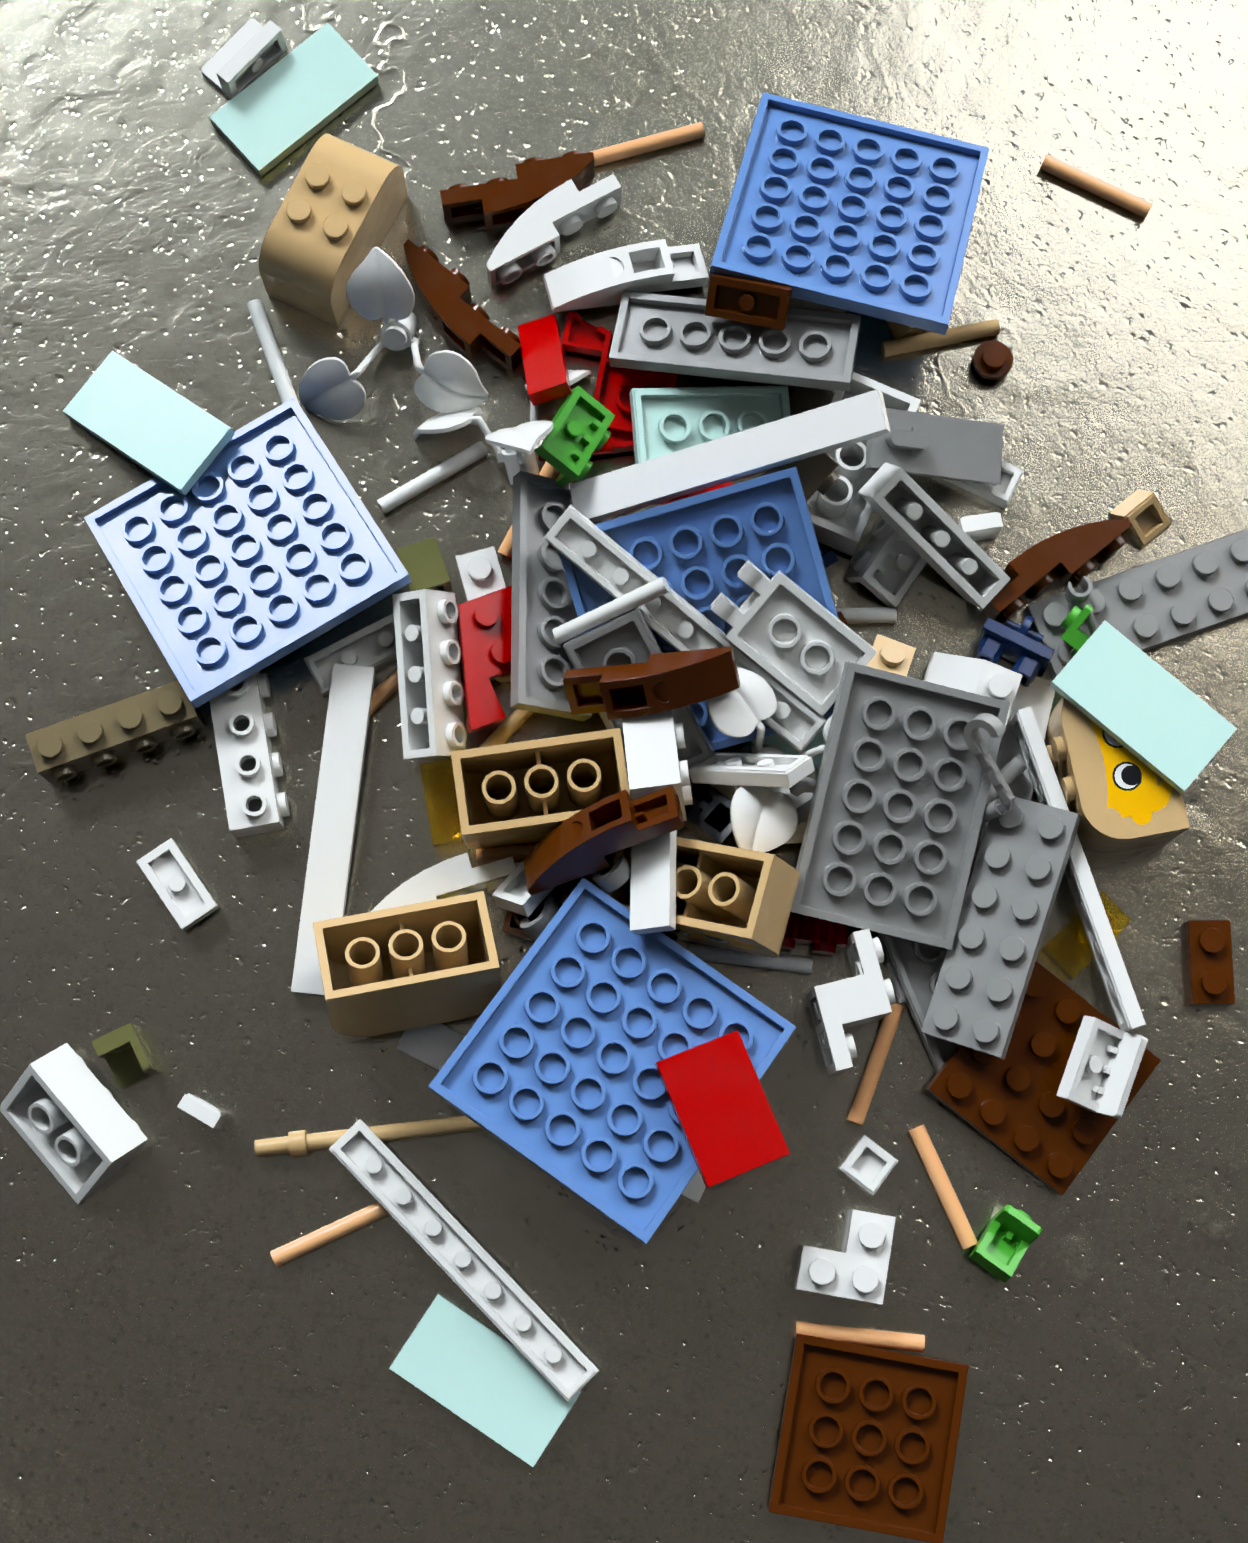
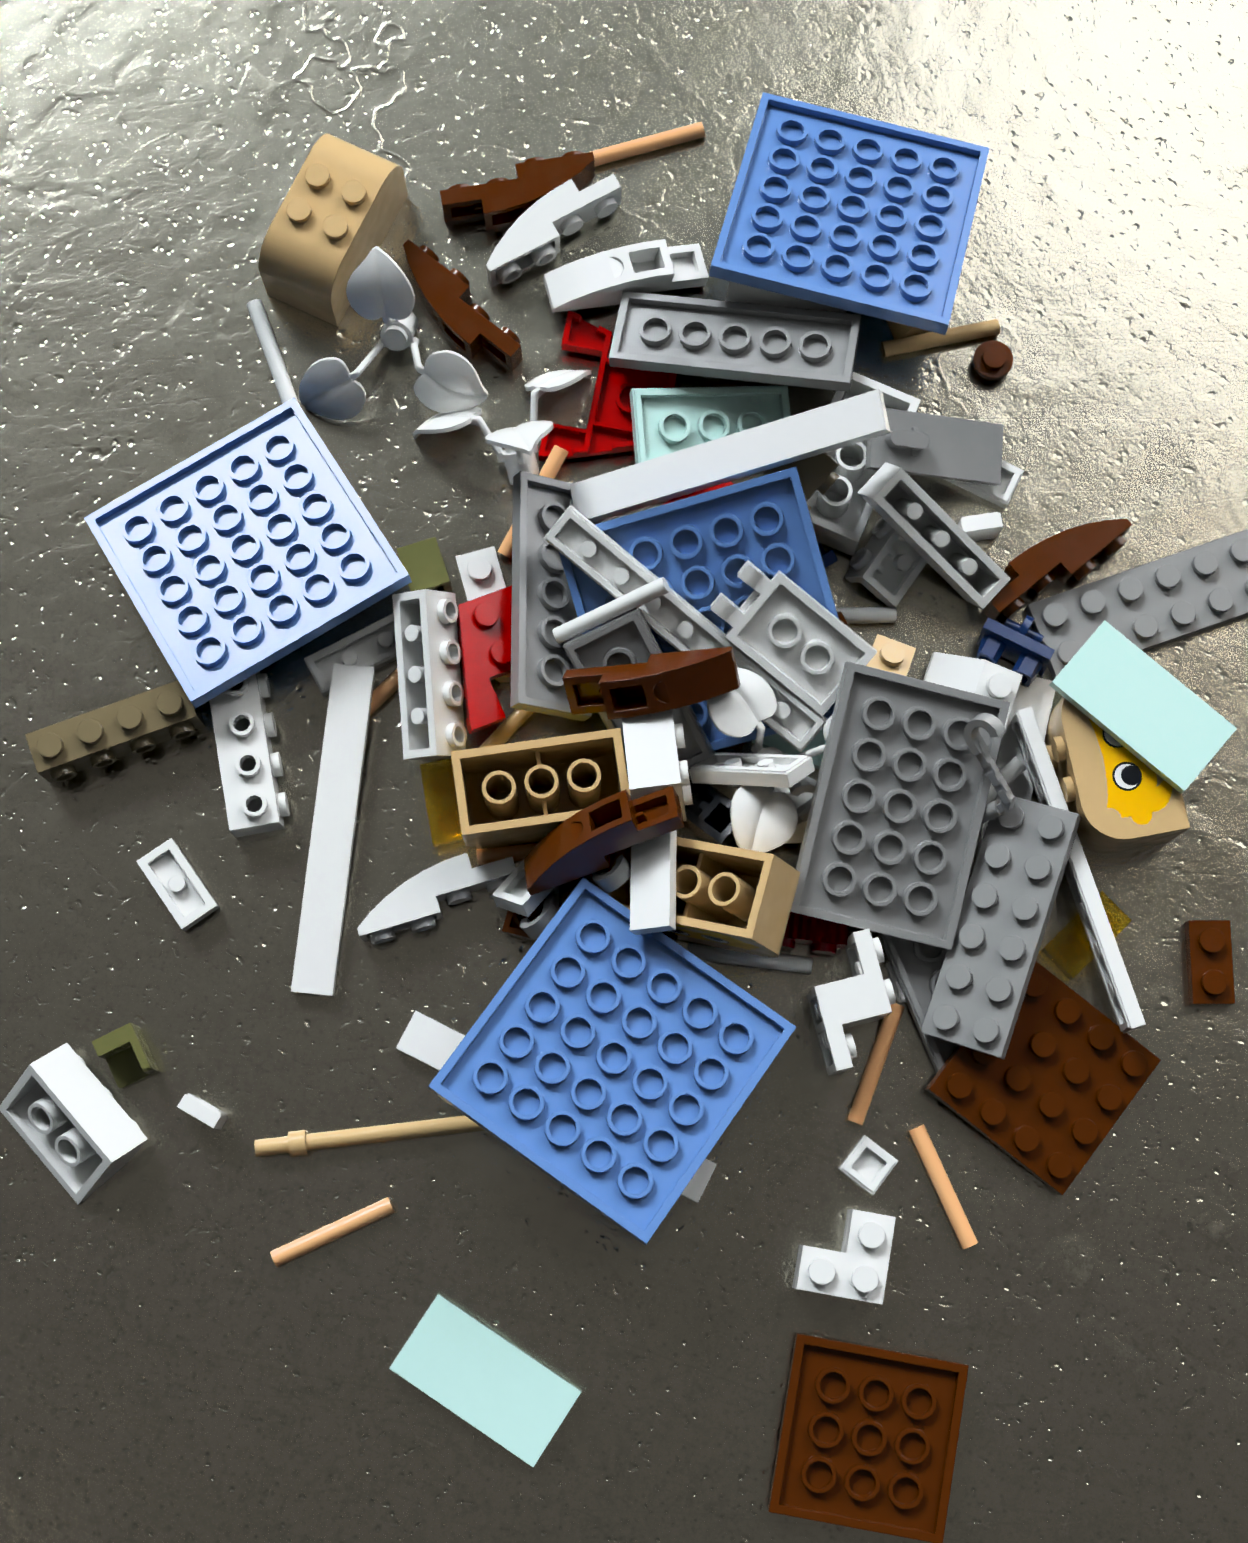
(148, 422): light aqua tile -> none
(245, 57): white panel -> none
(294, 99): light aqua tile -> none
(408, 965): tan brick -> none
(432, 477): white bar -> none
(464, 1260): white tile -> none
(544, 360): red tile -> none
(576, 434): bright green bracket -> none
(722, 1109): red tile -> none
(748, 301): reddish brown plate -> none
(863, 1336): light nougat bar -> none
(1005, 1242): bright green bracket -> none
(1074, 635): bright green bracket -> none
(1082, 600): light grey hand -> none
(1096, 186): light nougat bar -> none
(1102, 1067): white bracket -> none
(1144, 514): tan slope -> none

